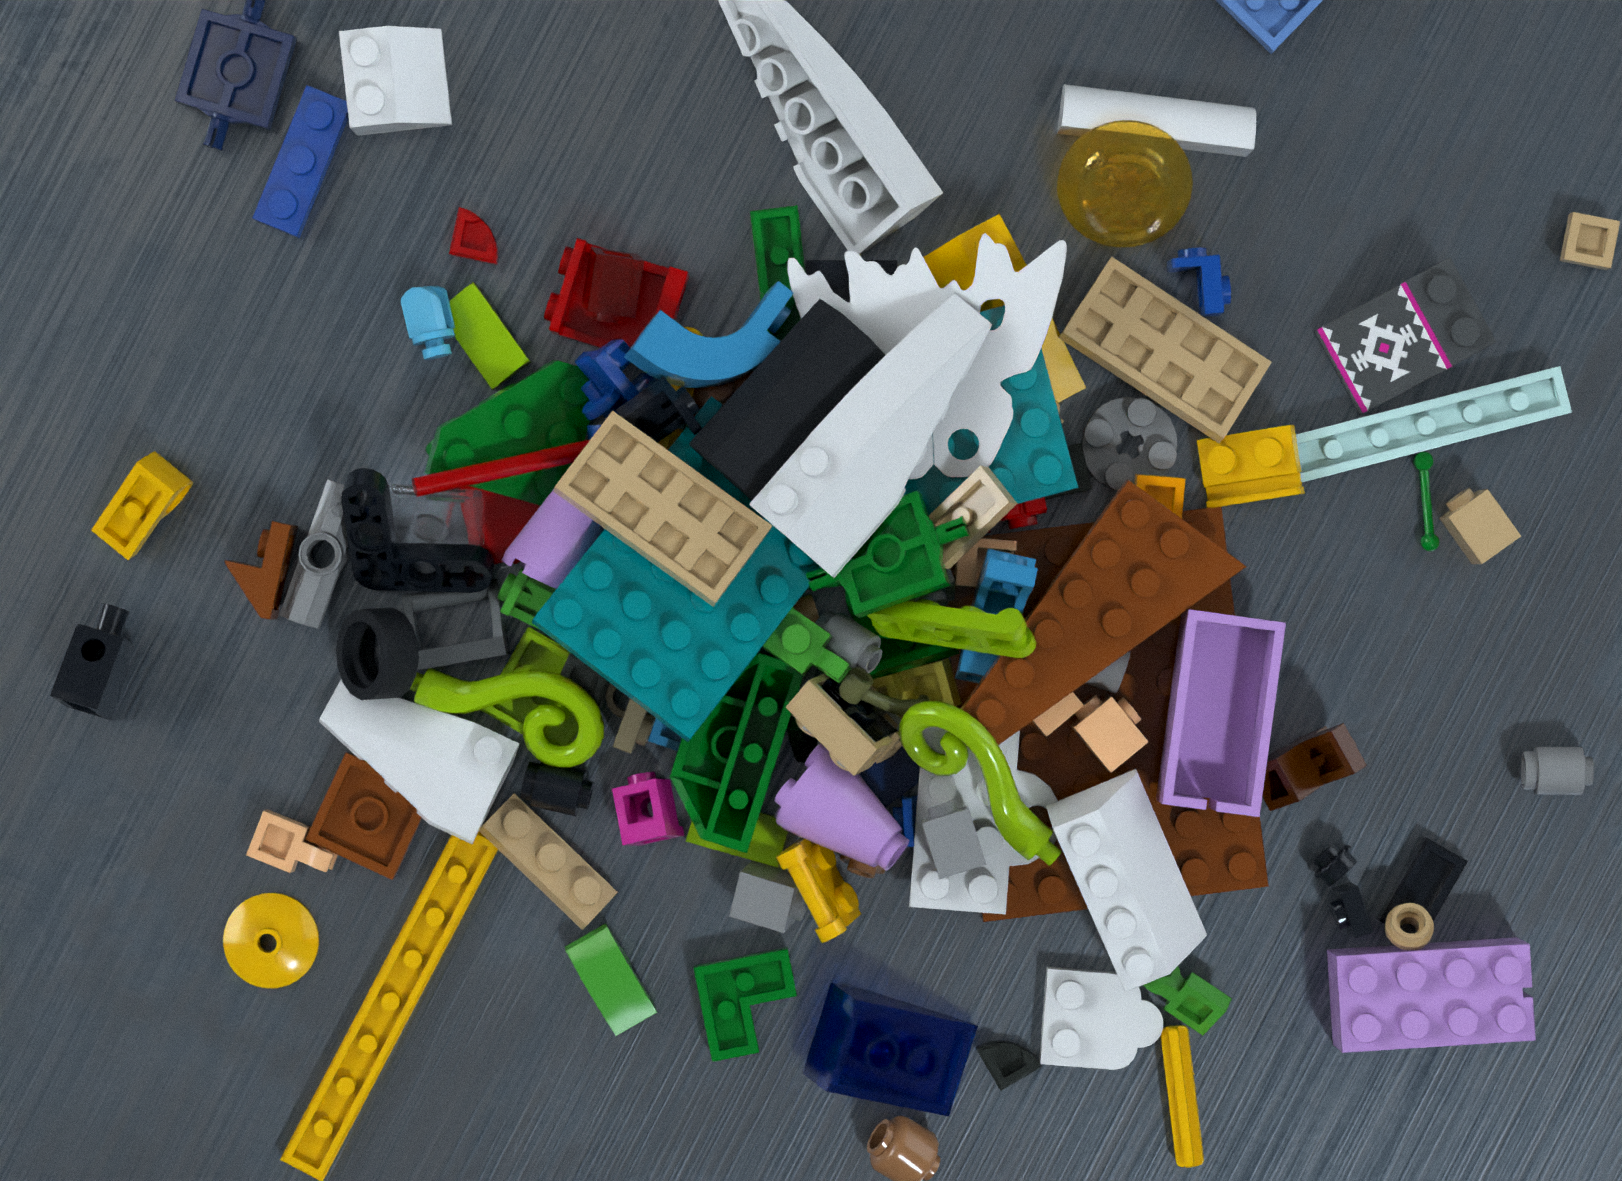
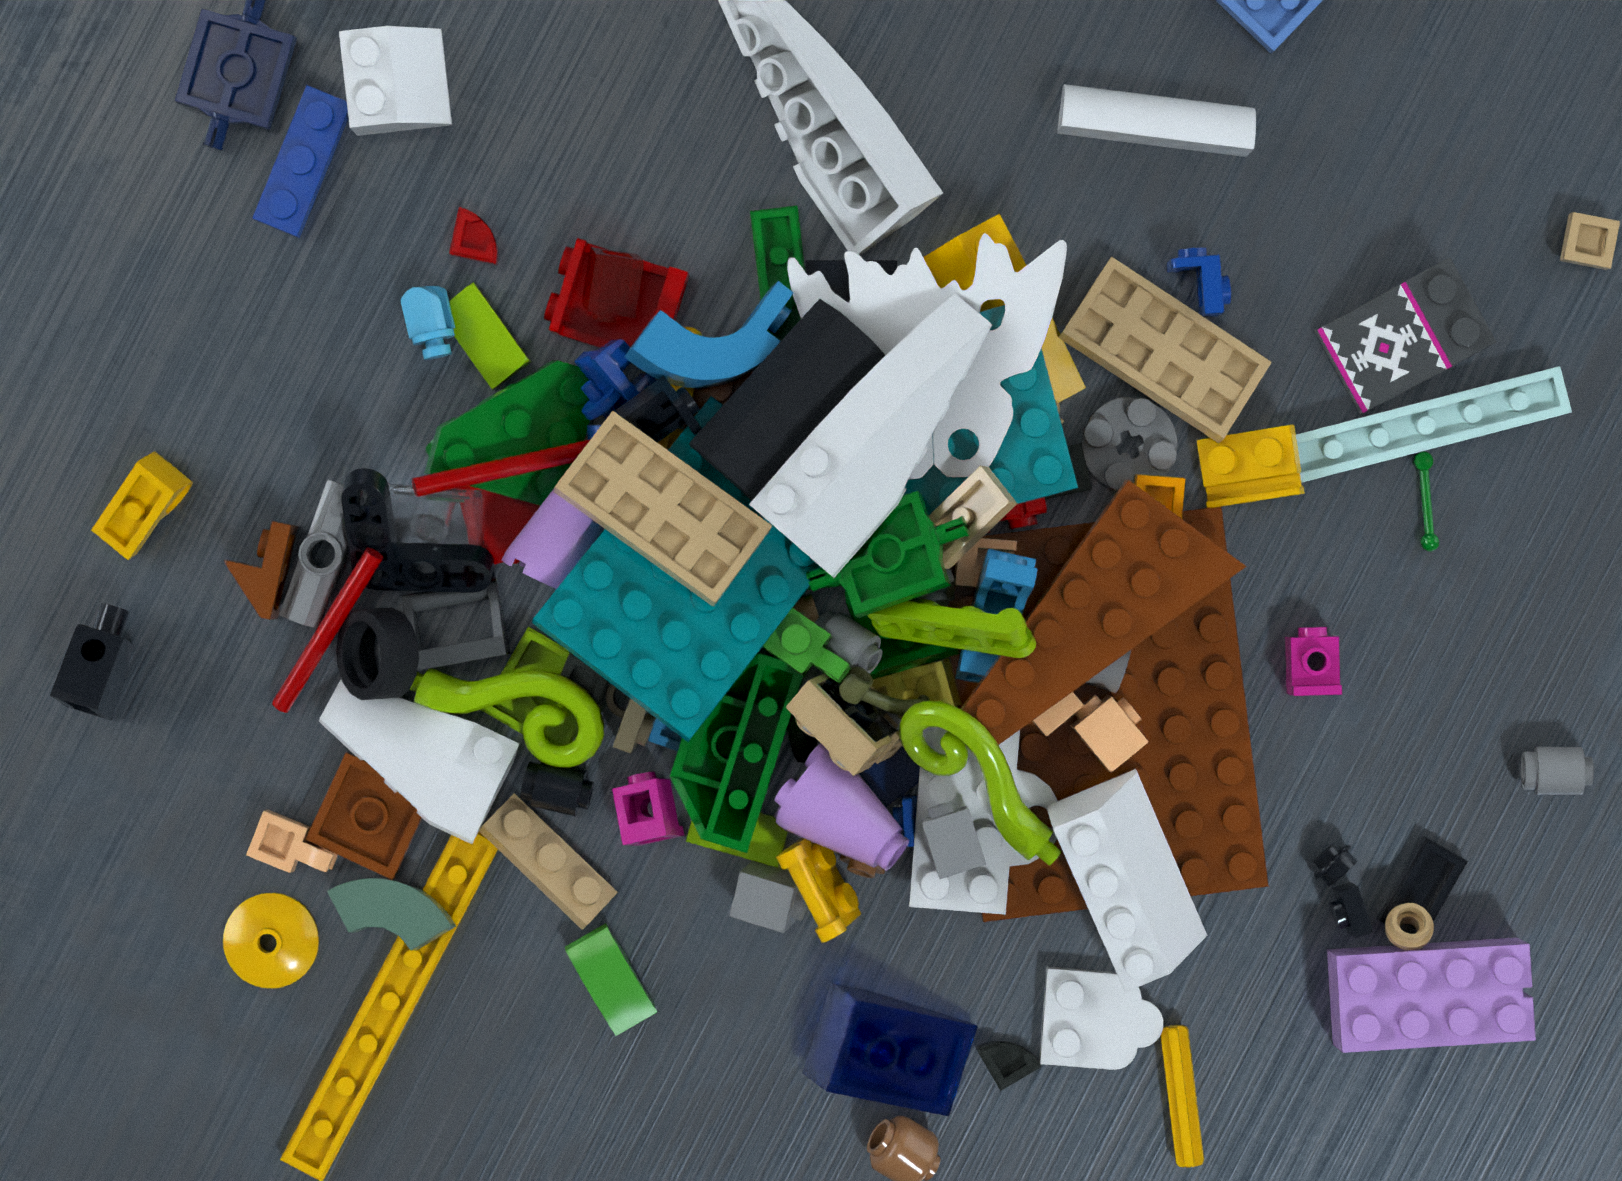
(327, 630): none -> red bar
(391, 906): none -> sand green tile
(523, 596): bright green bracket -> none
(729, 990): green plate -> none
(1124, 183): clear yellow wheel -> none
(1191, 999): bright green plate -> none
(1220, 712): lavender piece -> none
(1299, 676): none -> dark pink brick
(1309, 764): reddish brown brick -> none
(1478, 525): tan brick -> none

